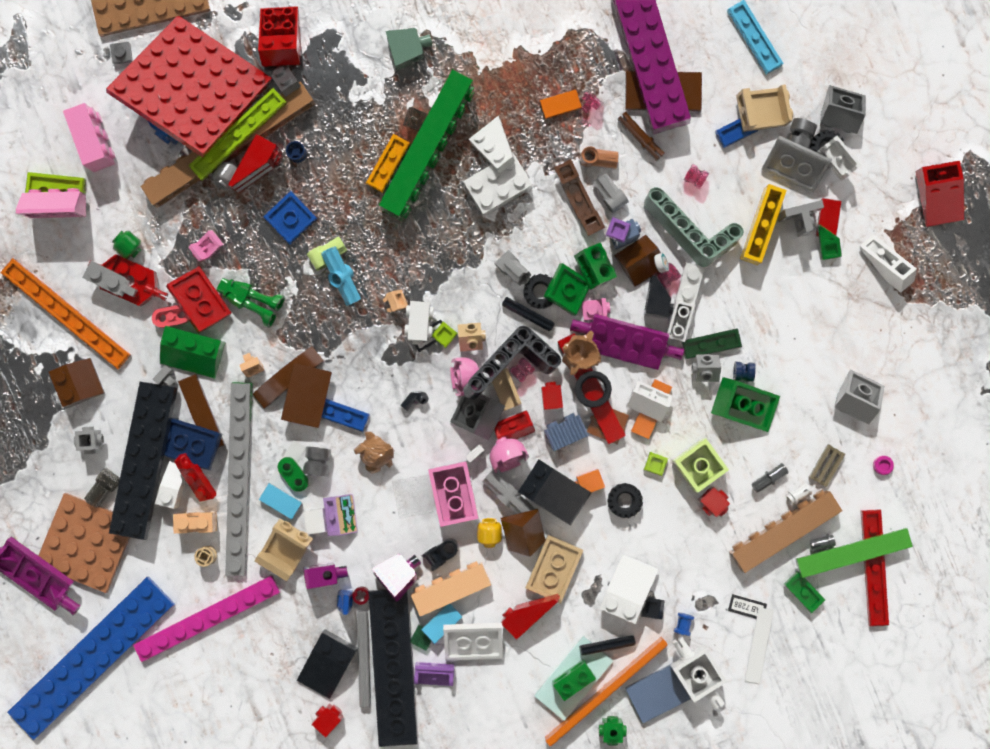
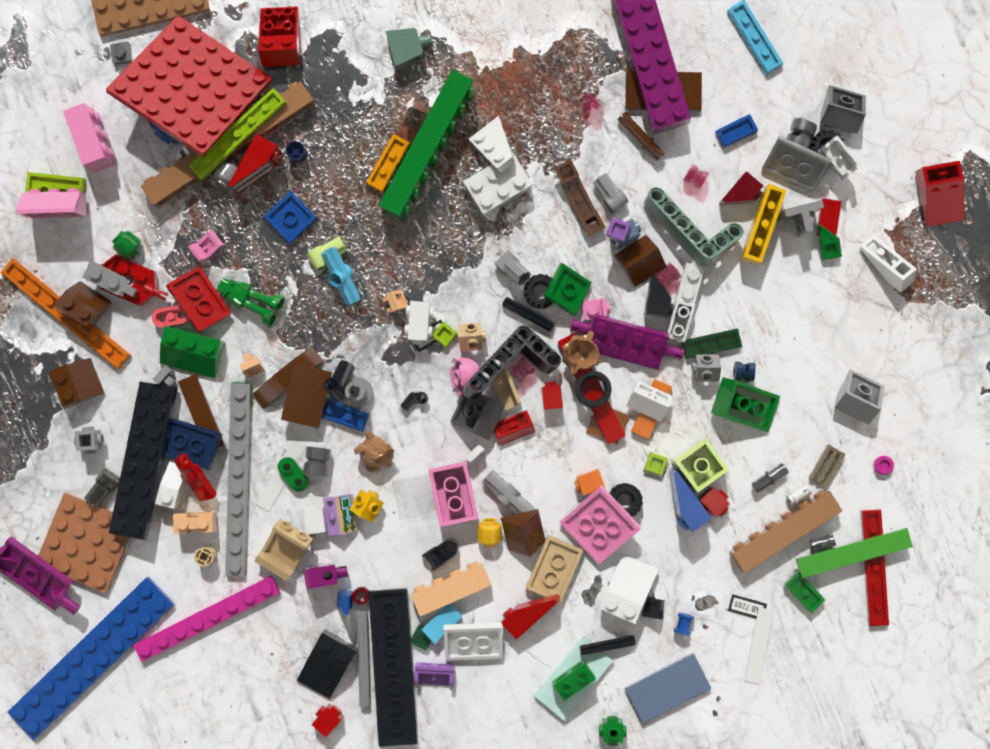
(82, 305): none -> reddish brown slope
(280, 501): medium azure tile -> none
(285, 80): flat silver plate -> none
(337, 383): none -> black piece
(365, 393): none -> light grey piece
(367, 505): none -> yellow brick
(397, 574): torso -> none
(507, 454): bright pink cylinder -> none
(554, 492): black slope -> none
(560, 104): orange tile -> none
(565, 432): sand blue brick -> none
(595, 269): green brick -> none
(600, 524): none -> bright pink plate
(601, 158): nougat piece -> none
(606, 691): orange tile -> none
(661, 262): white tile -> none
(687, 506): none -> blue slope
(710, 677): white brick -> none
(743, 191): none -> dark red slope
(764, 108): tan panel -> none

